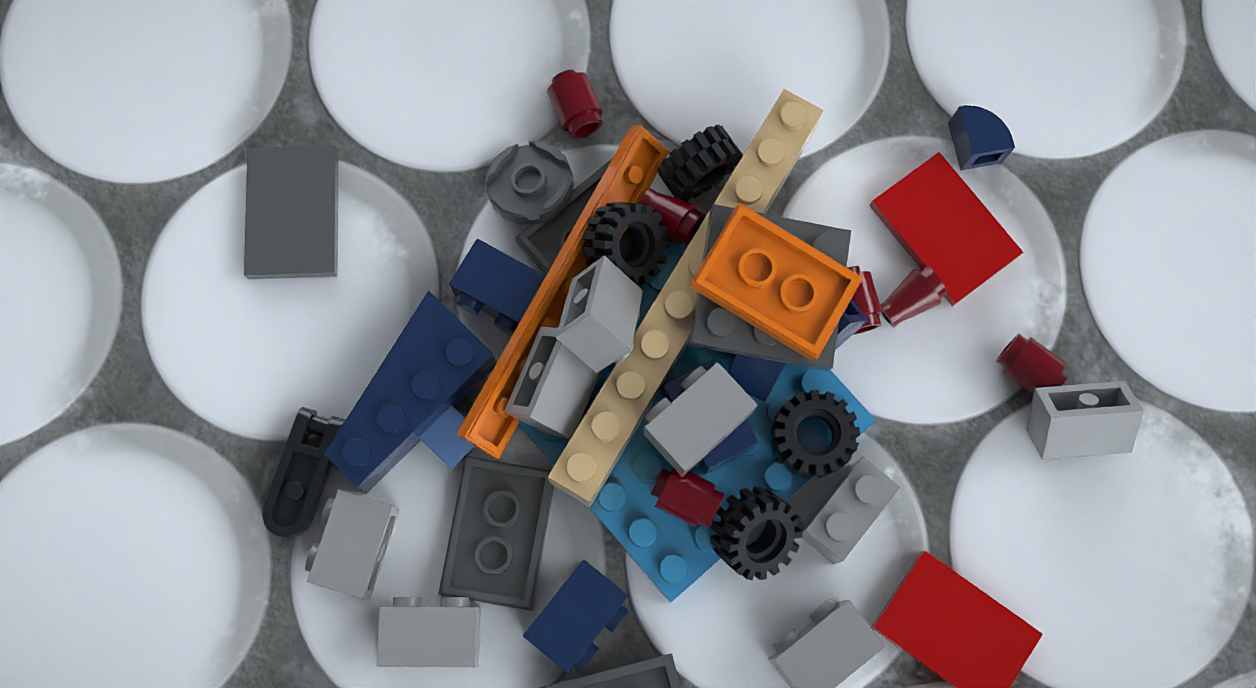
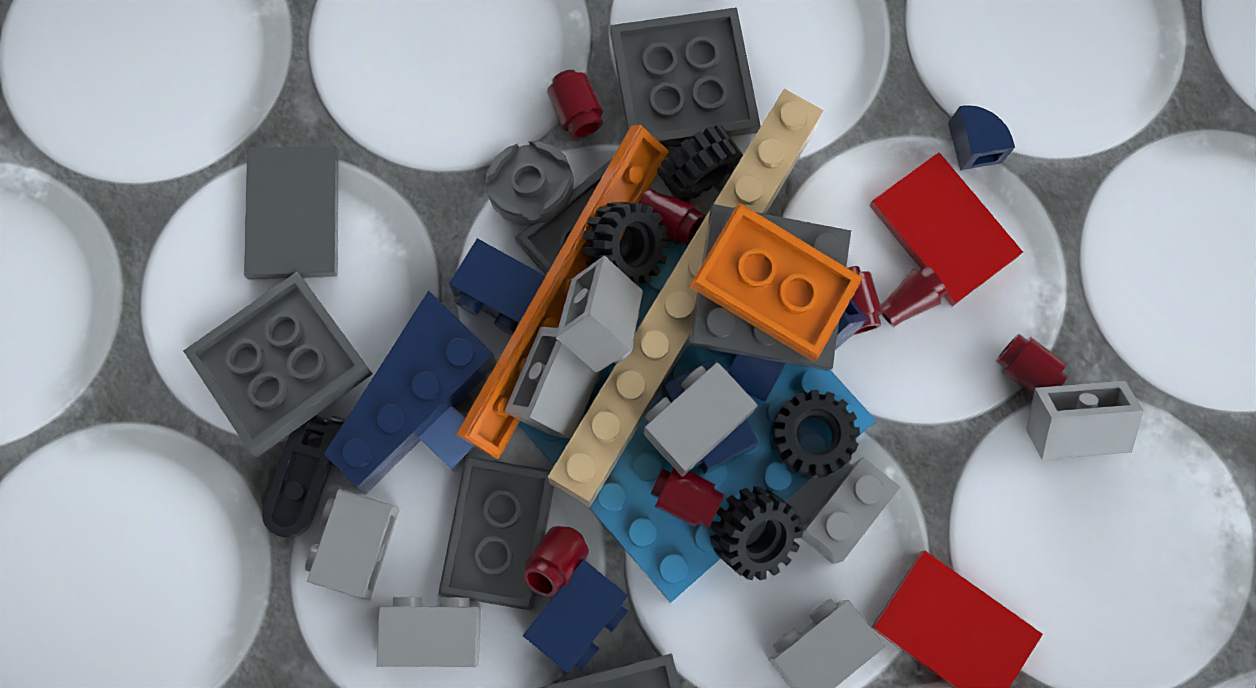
(277, 364): none -> dark grey plate
(555, 560): none -> dark red brick
(685, 75): none -> dark grey plate

